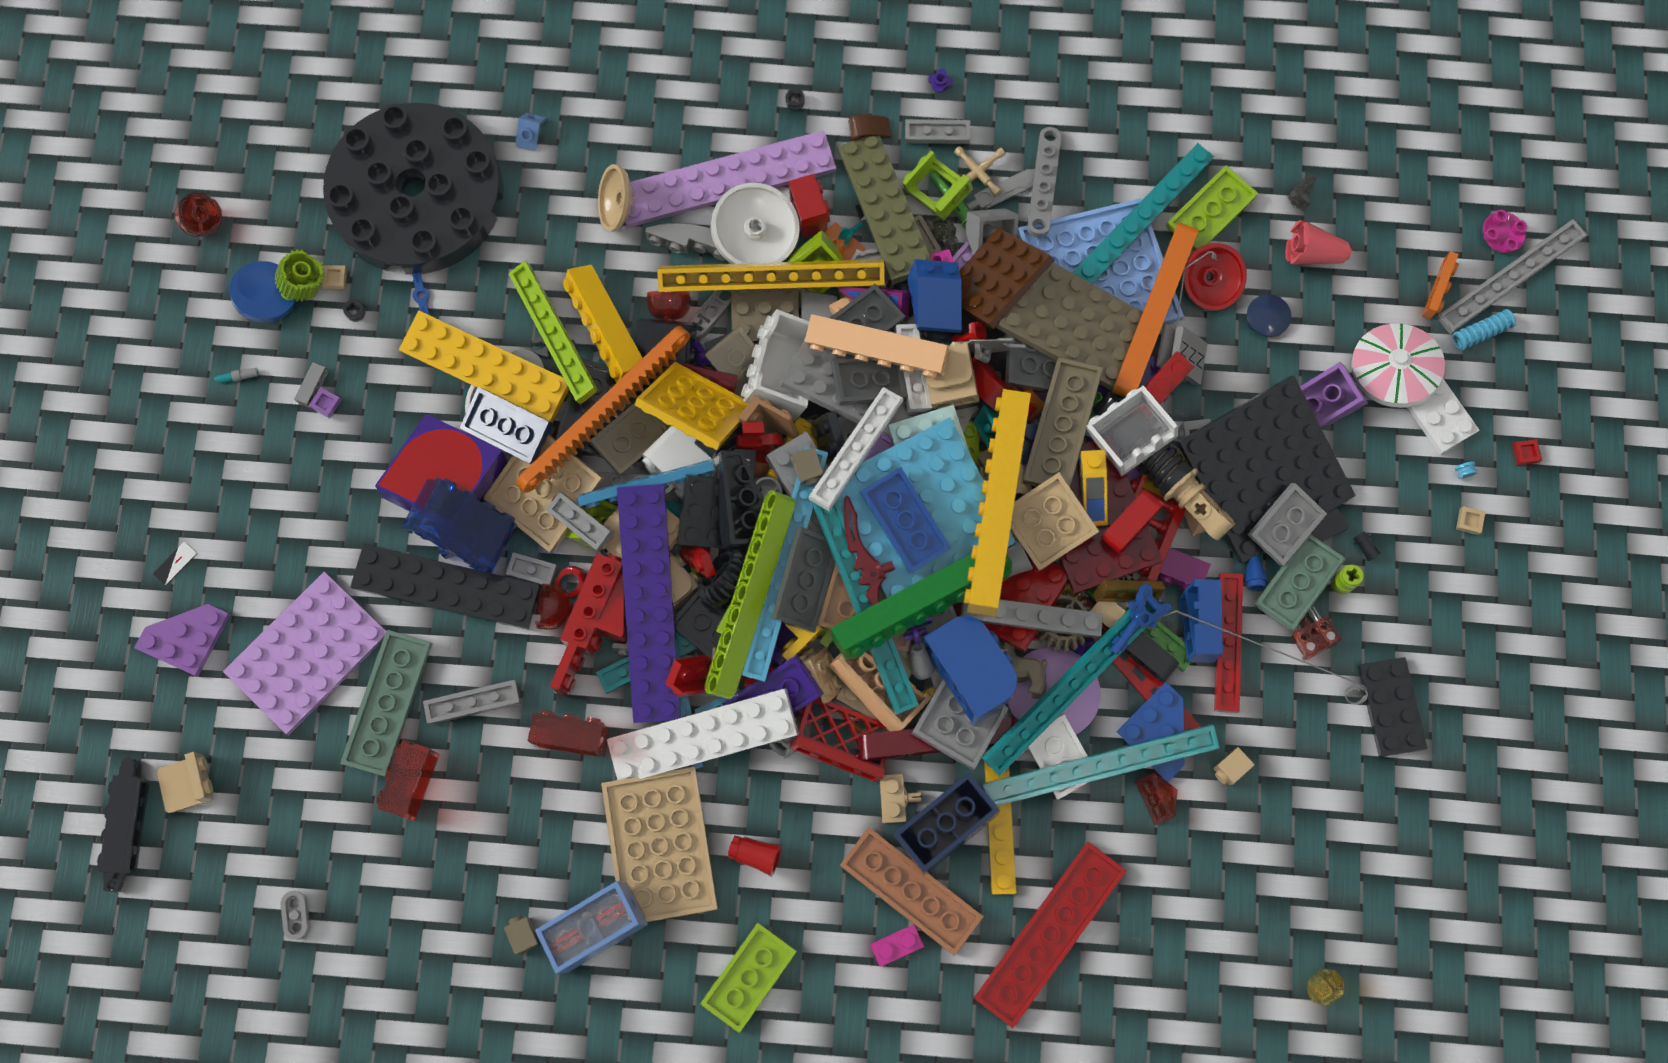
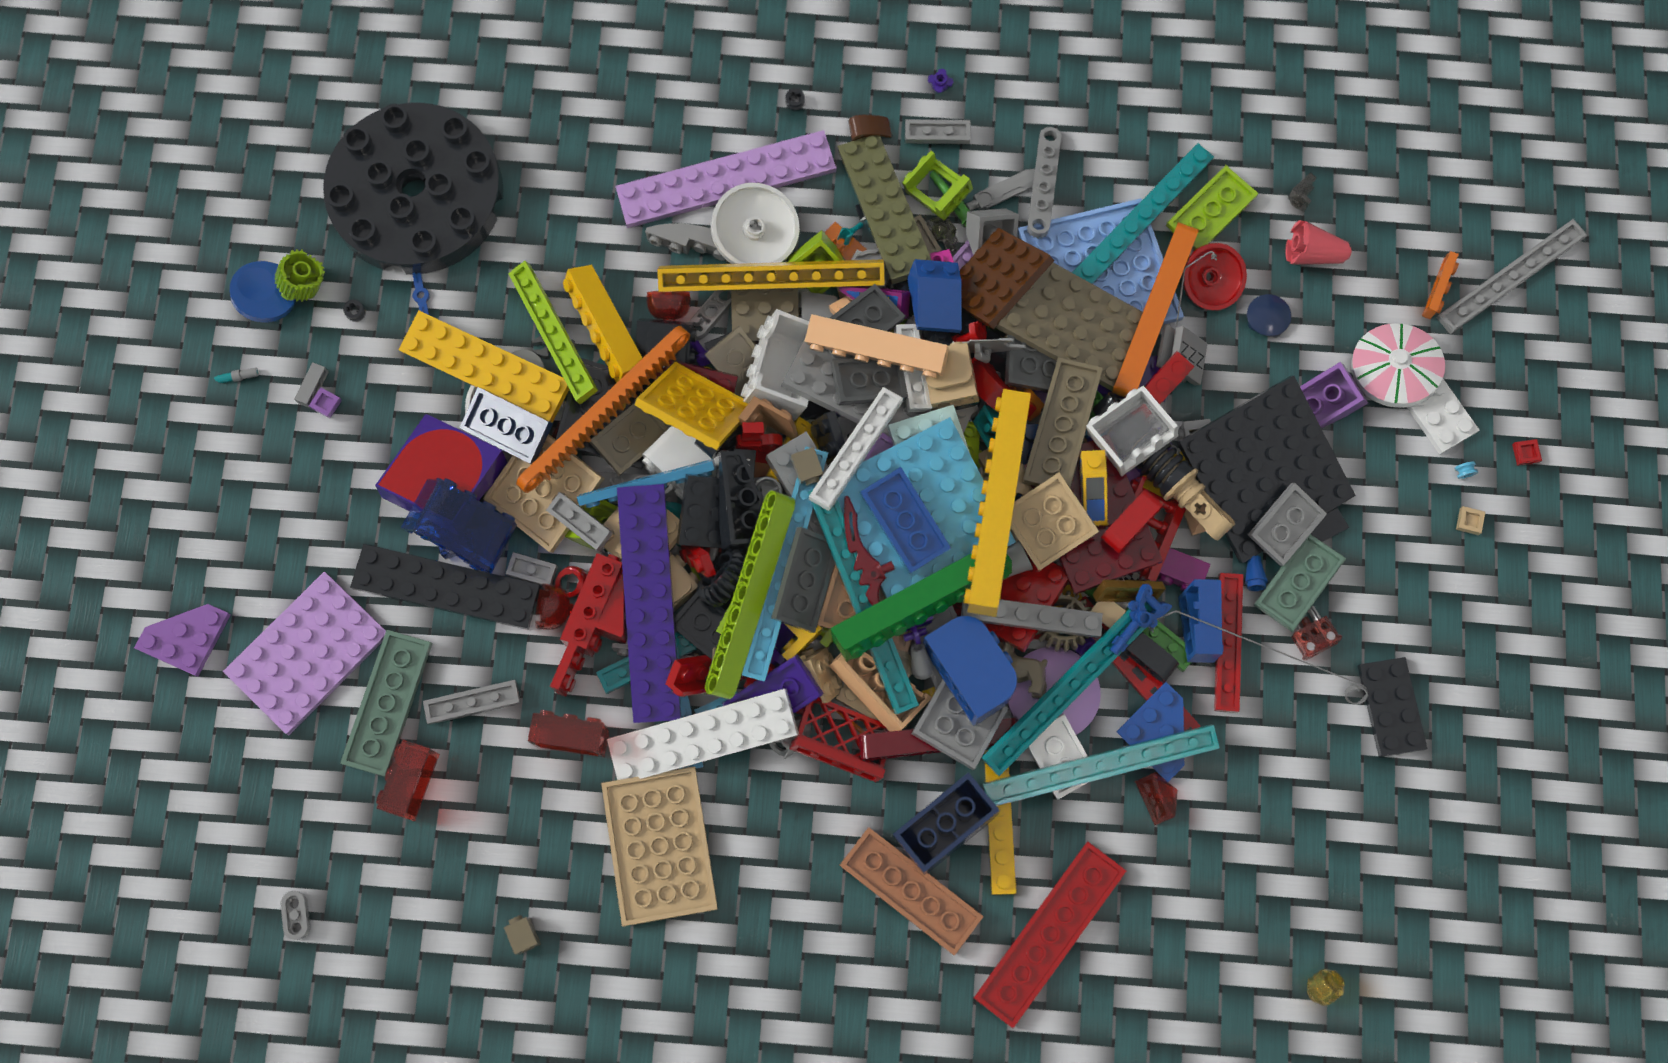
(123, 825): black hinge -> none
(174, 563): sticker -> none
(185, 783): tan bracket -> none
(198, 214): clear red cylinder -> none
(334, 277): tan plate -> none
(528, 131): medium blue bracket -> none
(591, 927): brick -> none
(614, 197): tan dish -> none
(748, 977): lime plate -> none
(755, 854): red plant -> none
(809, 204): red brick -> none
(895, 799): tan plate -> none
(896, 945): dark pink plate -> none
(979, 170): tan piece -> none
(1233, 767): tan brick -> none
(1347, 579): lime piece -> none
(1366, 545): black pin -> none
(1484, 329): medium azure piece -> none
(1504, 231): dark pink dish -> none

